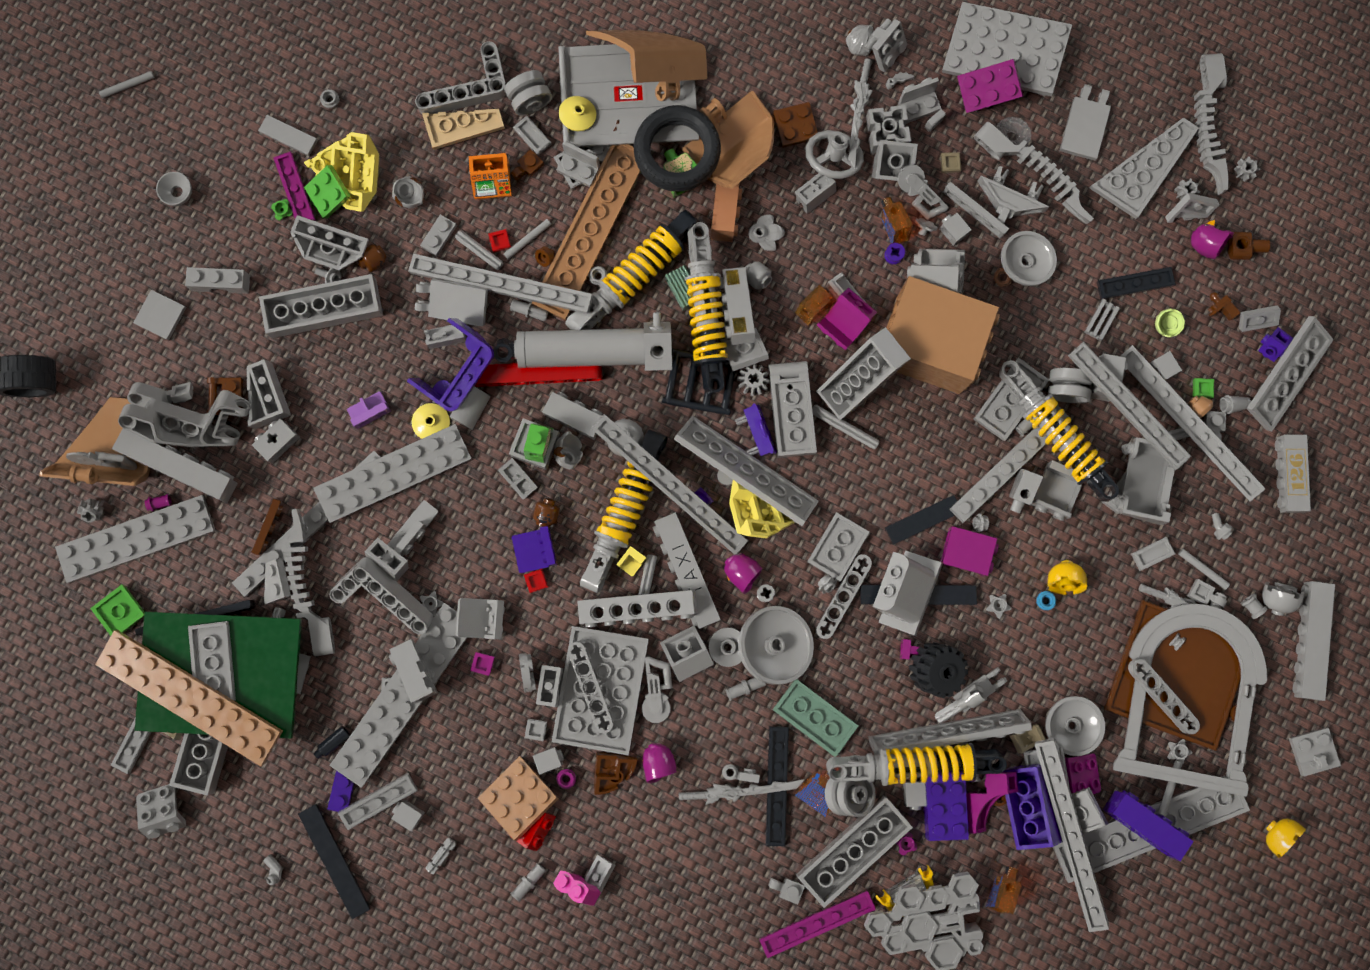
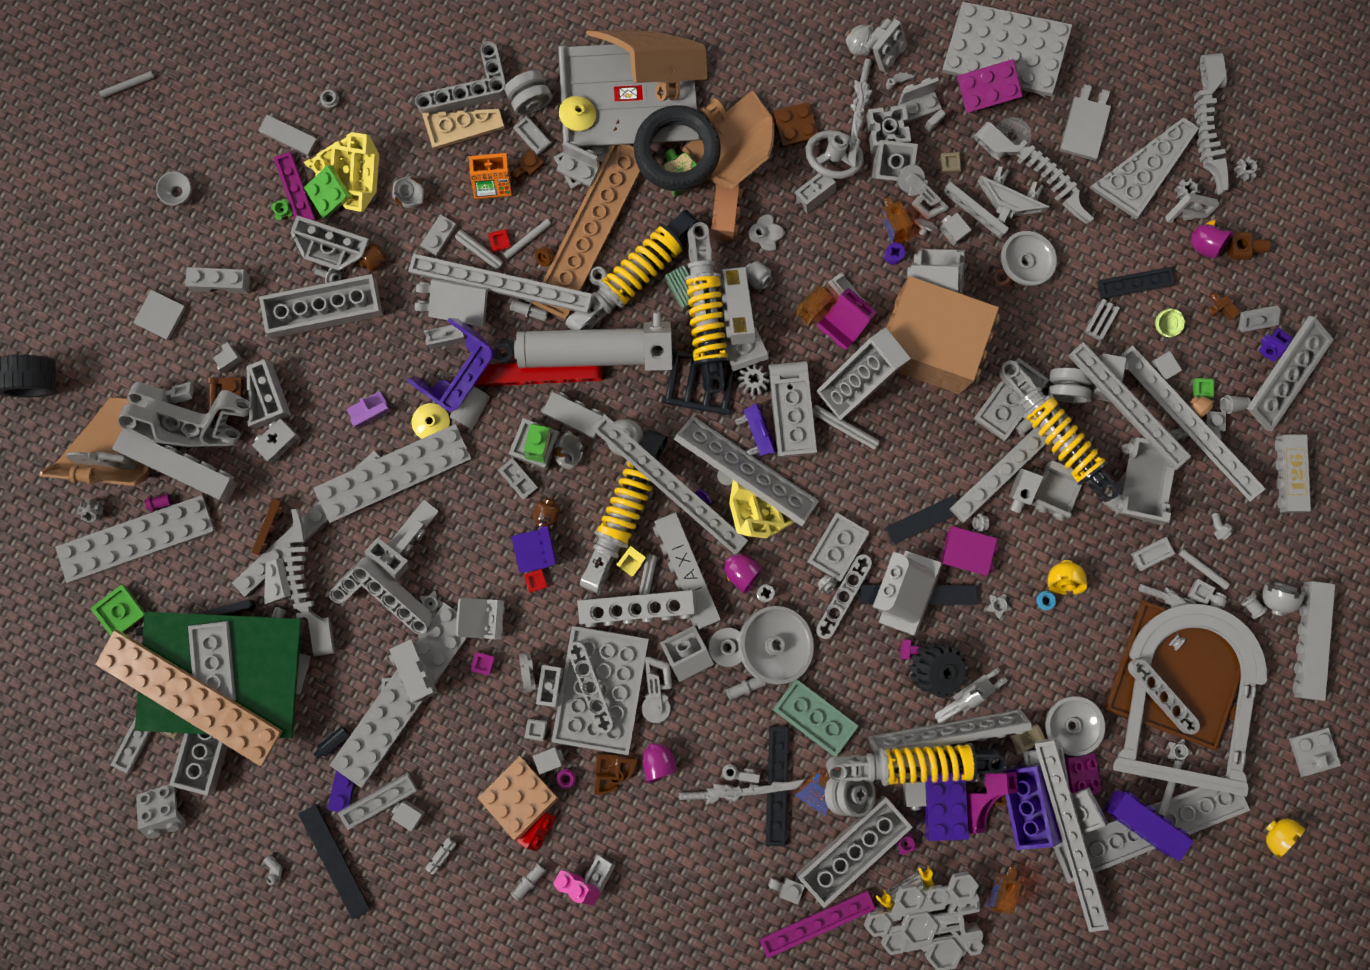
(227, 358): none -> light grey panel

